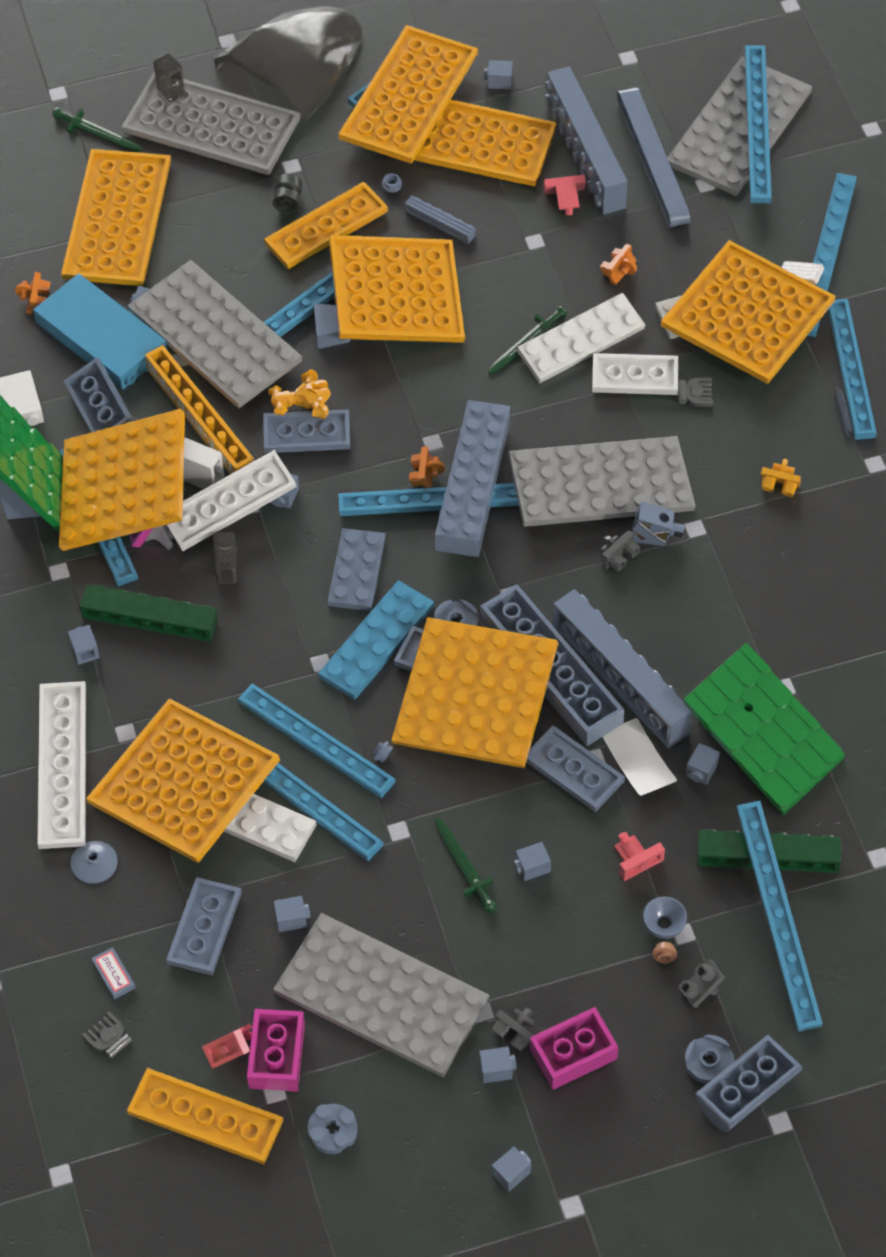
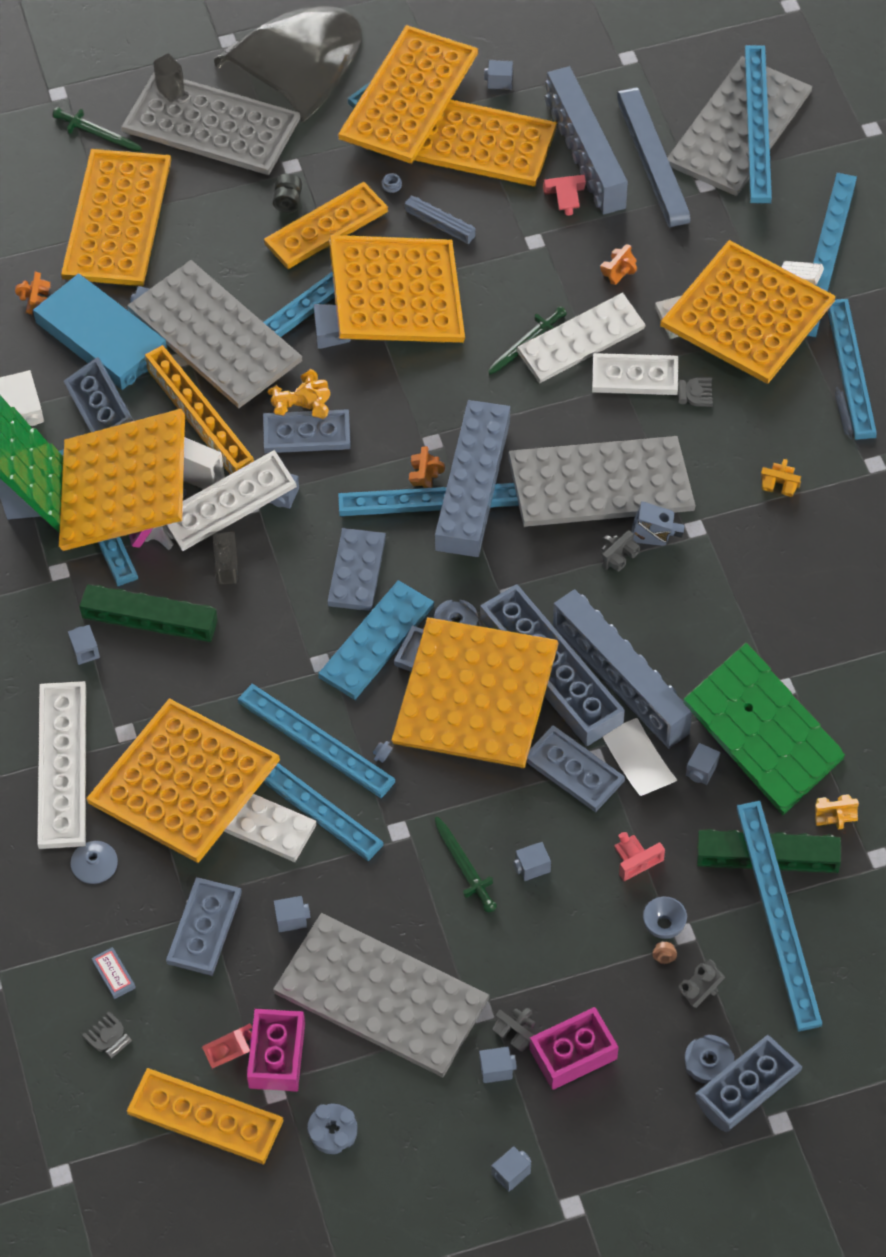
(836, 812): none -> light orange hips

